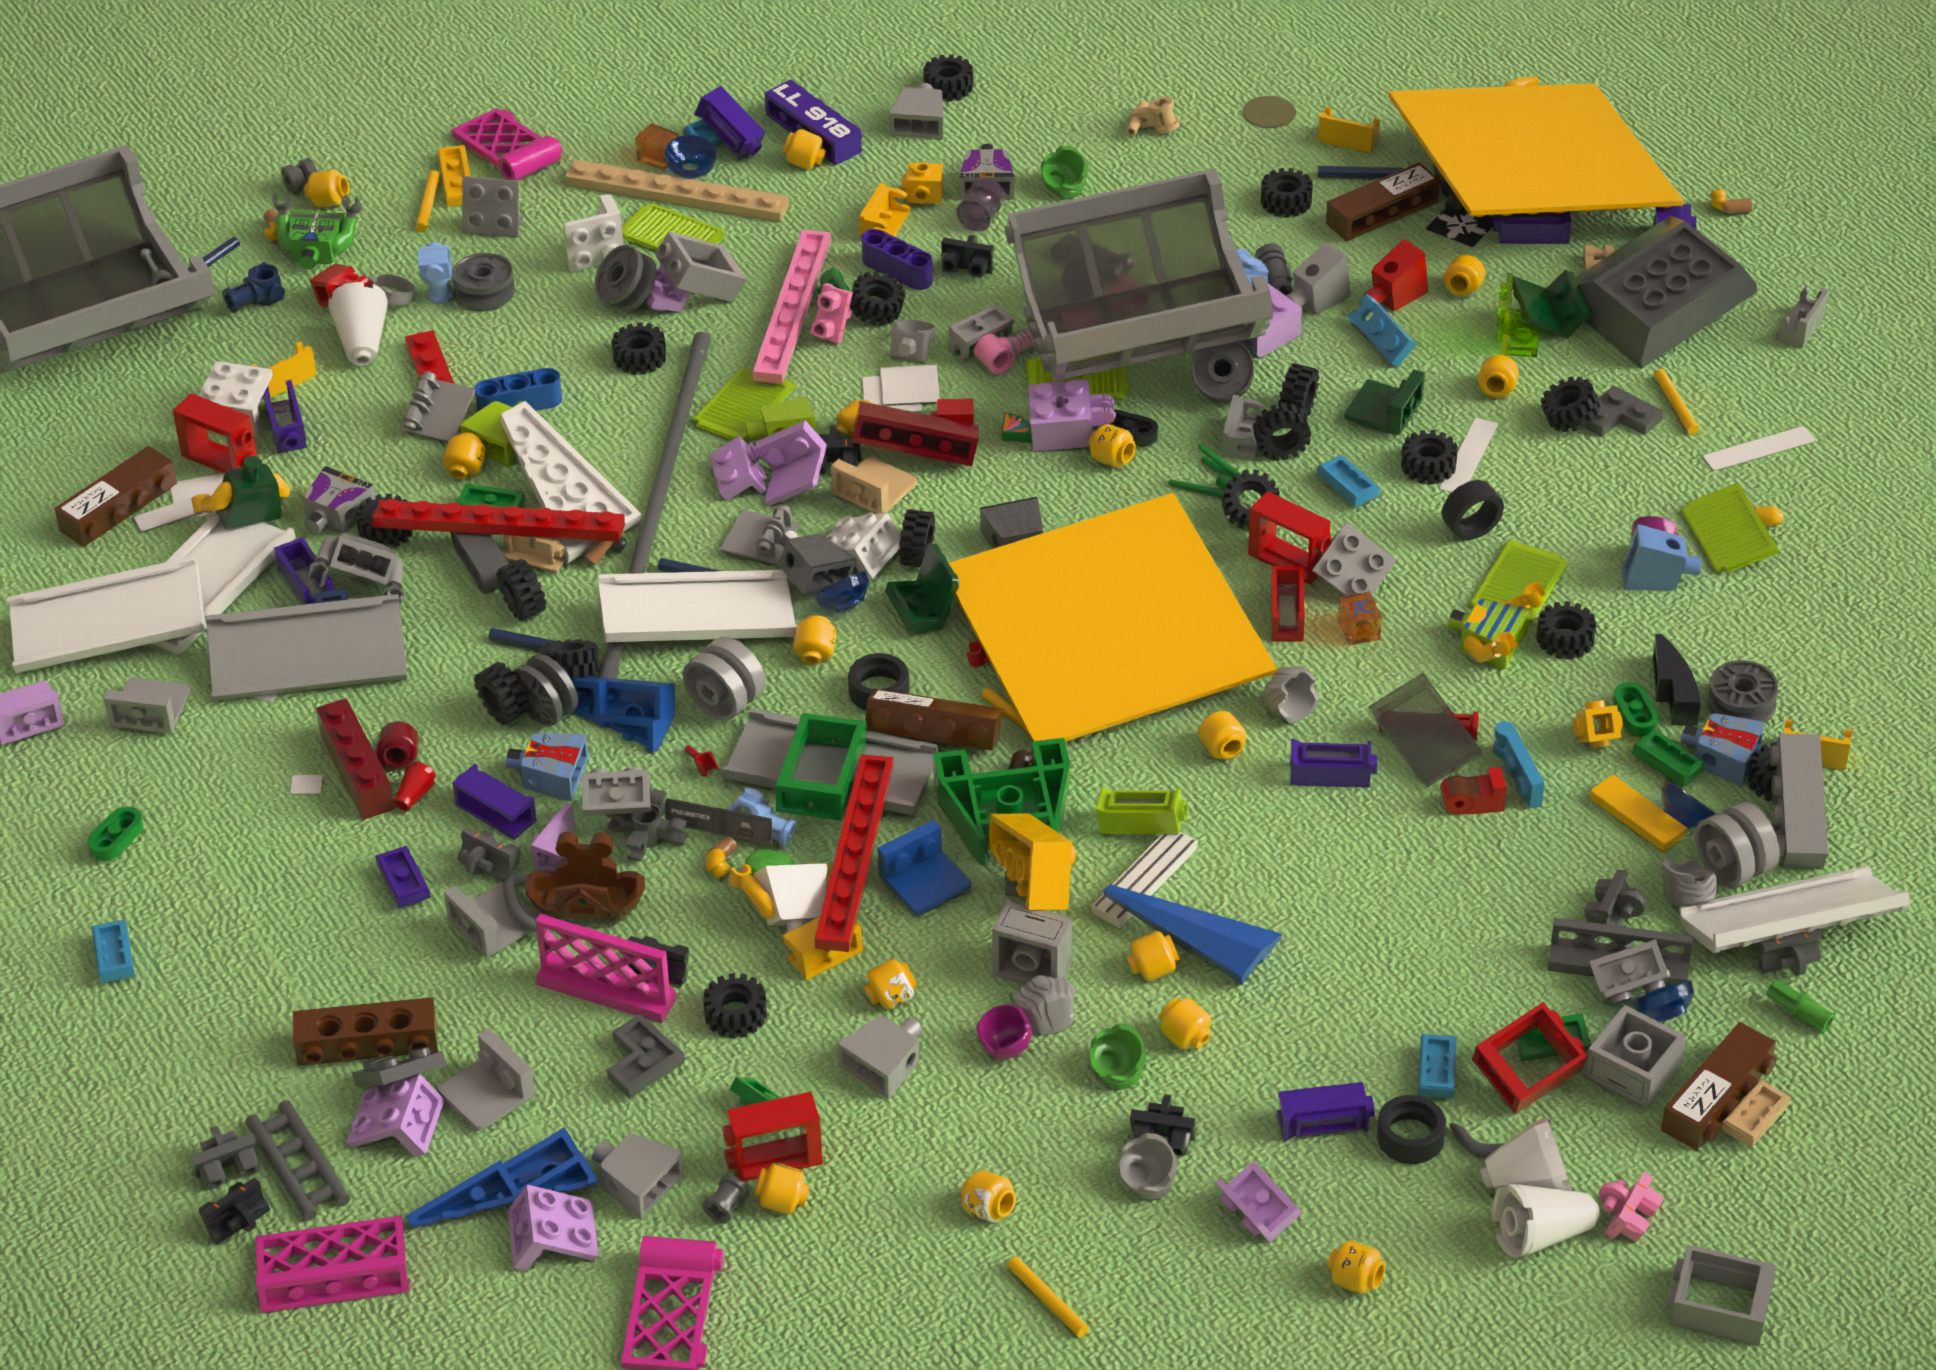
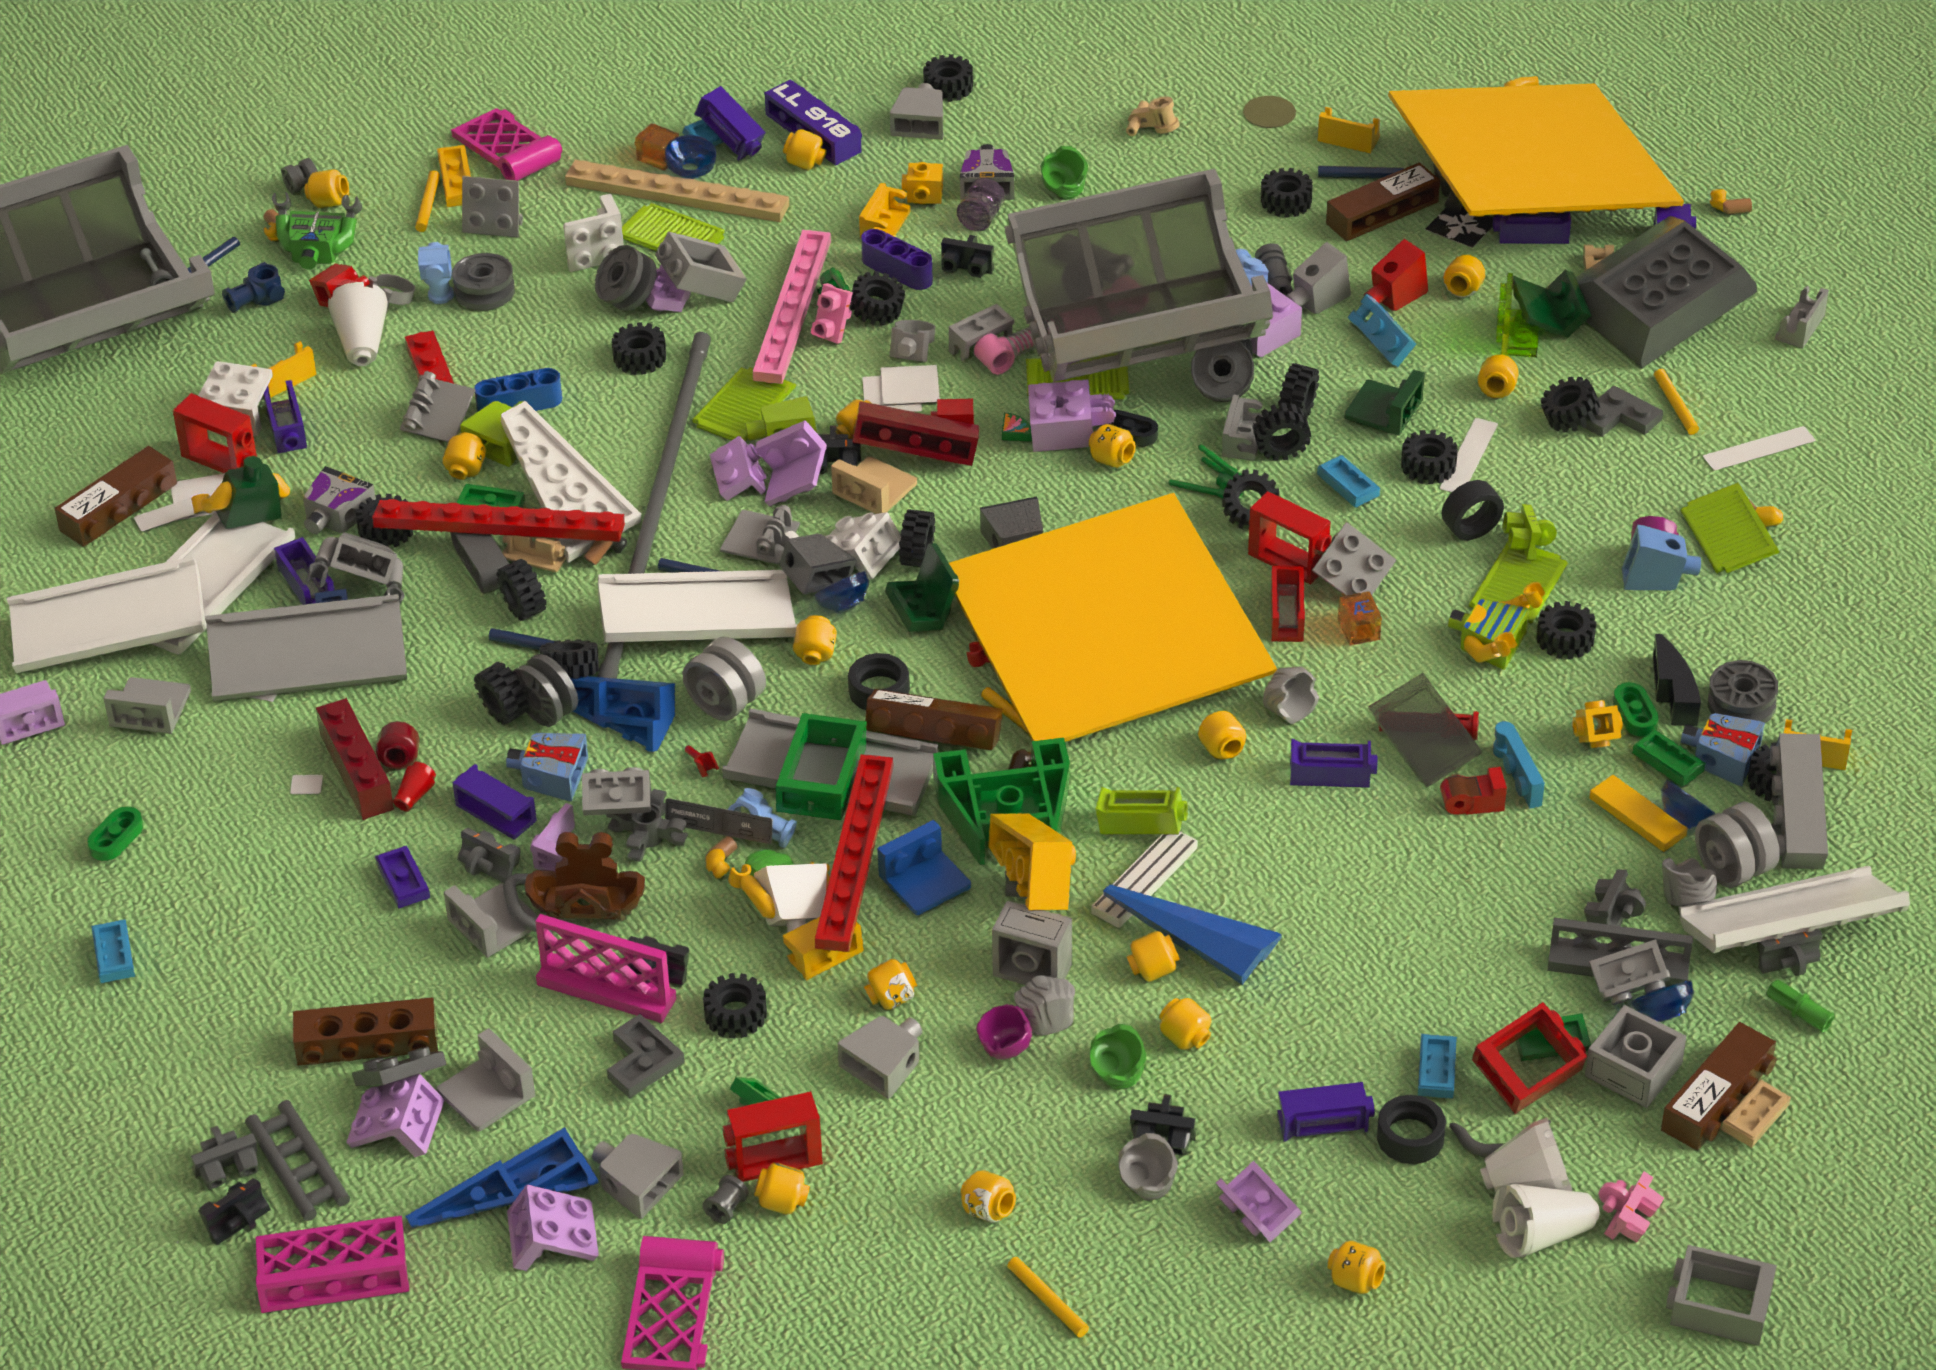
(1527, 532): none -> lime hips

